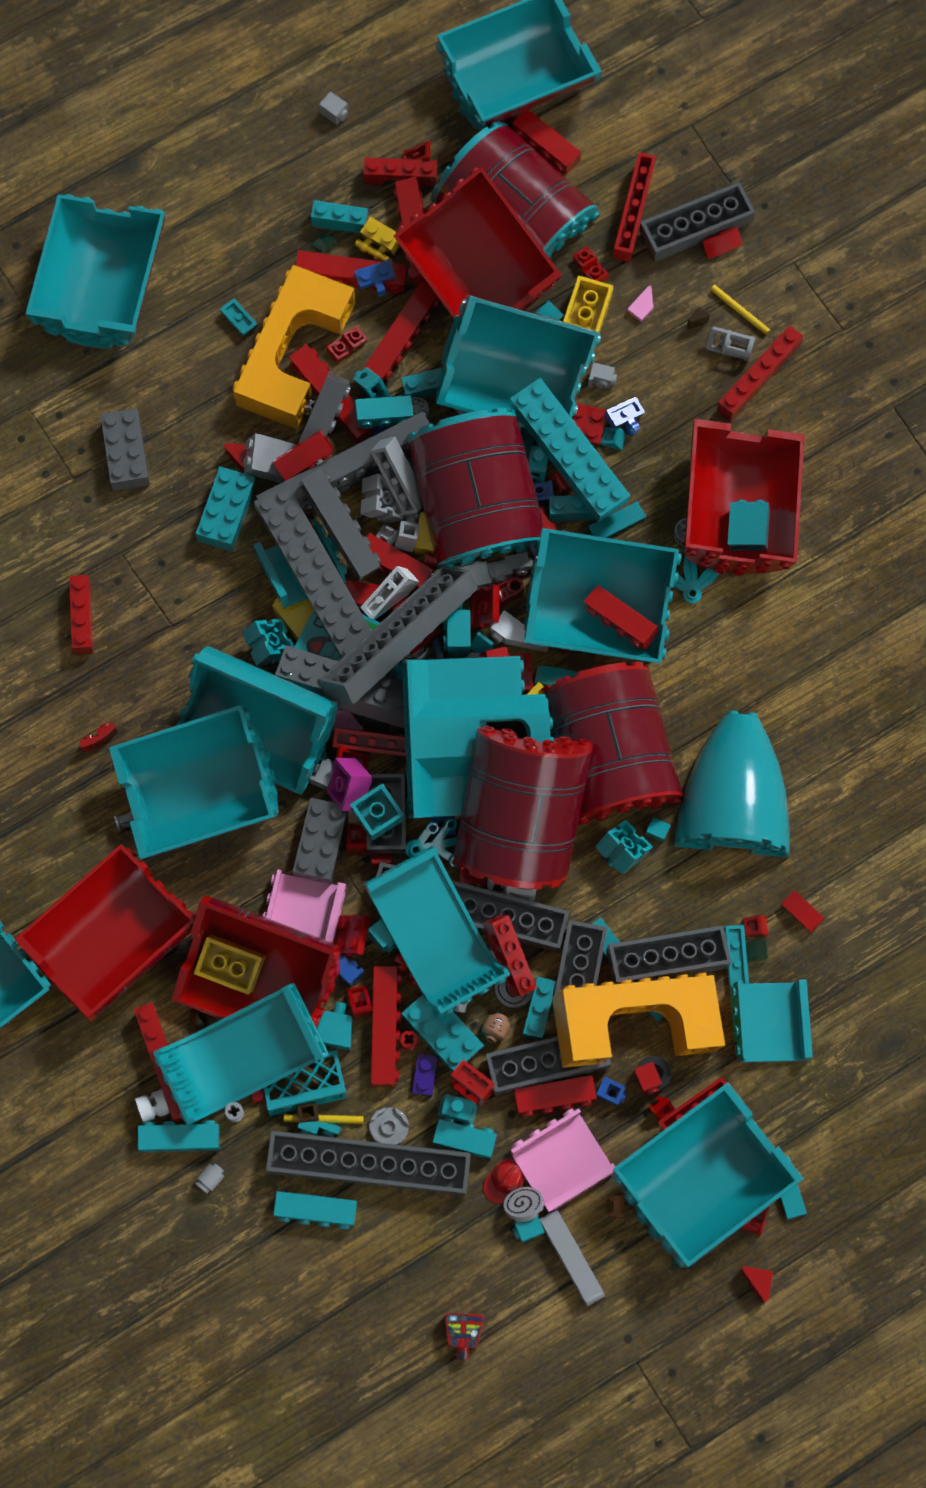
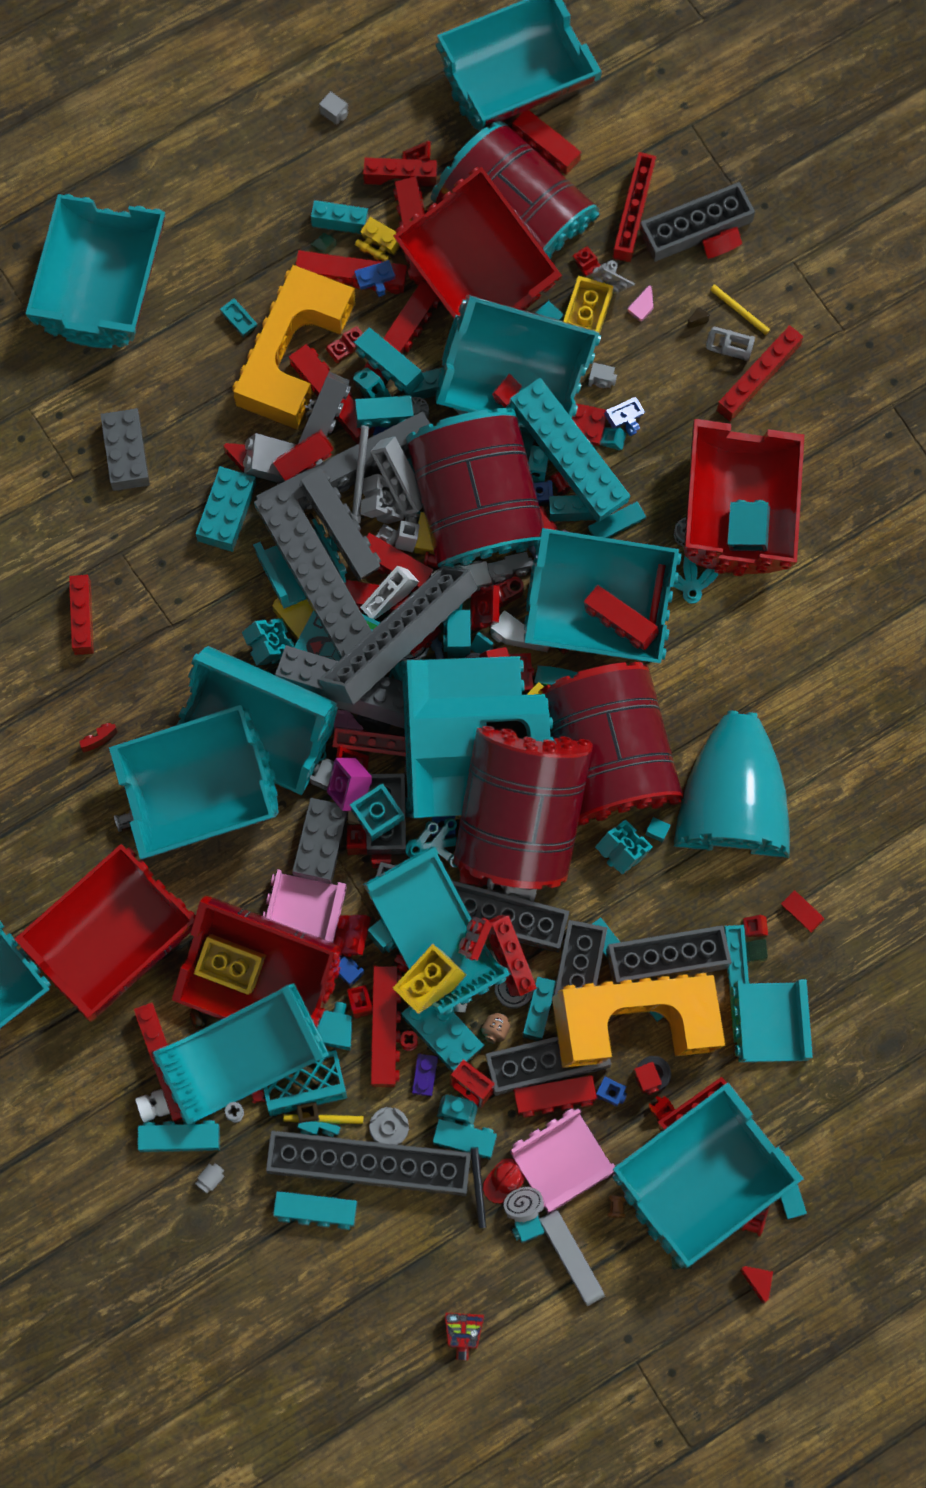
(355, 515): none -> light grey bar
(388, 360): none -> teal brick
(429, 979): none -> yellow slope
(475, 938): none -> red plate
(478, 1187): none -> black bar
(506, 390): none -> red slope
(606, 274): none -> light grey hinge
(657, 593): none -> red bar

